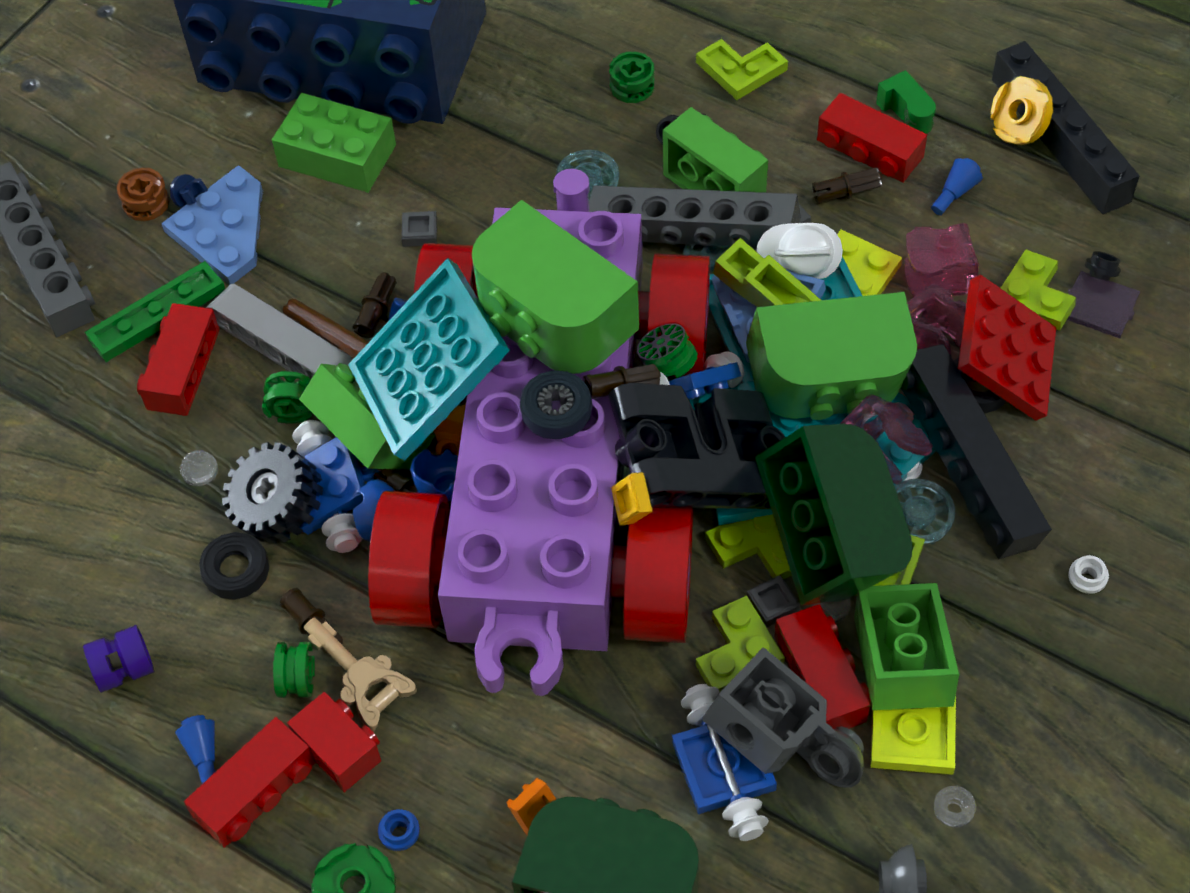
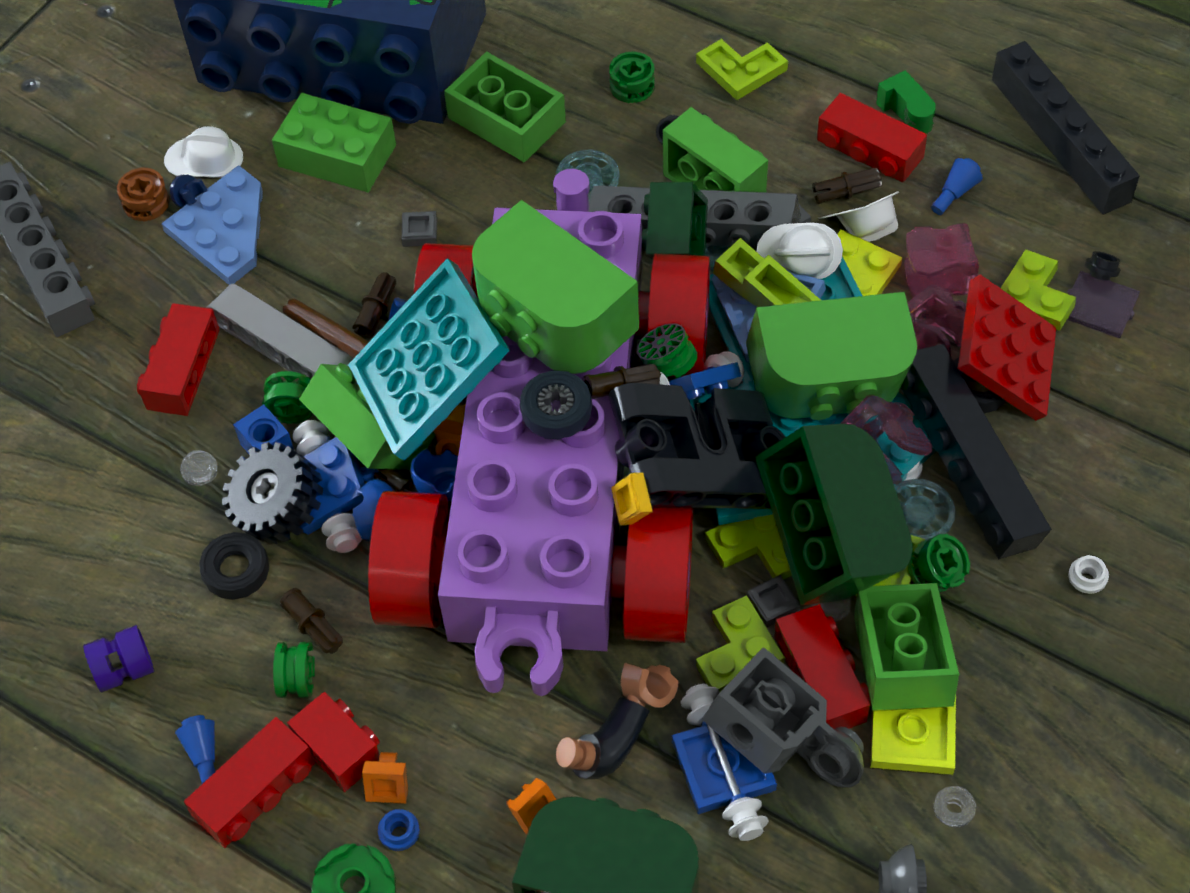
(145, 315): green plate -> none
(204, 154): none -> white piece
(261, 426): none -> blue brick
(361, 675): tan piece -> none
(385, 780): none -> orange tile
(505, 106): none -> bright green brick
(606, 749): none -> piece
(675, 219): none -> dark green brick
(870, 221): none -> white piece
(940, 561): none -> green wheel
(1037, 110): yellow tile -> none

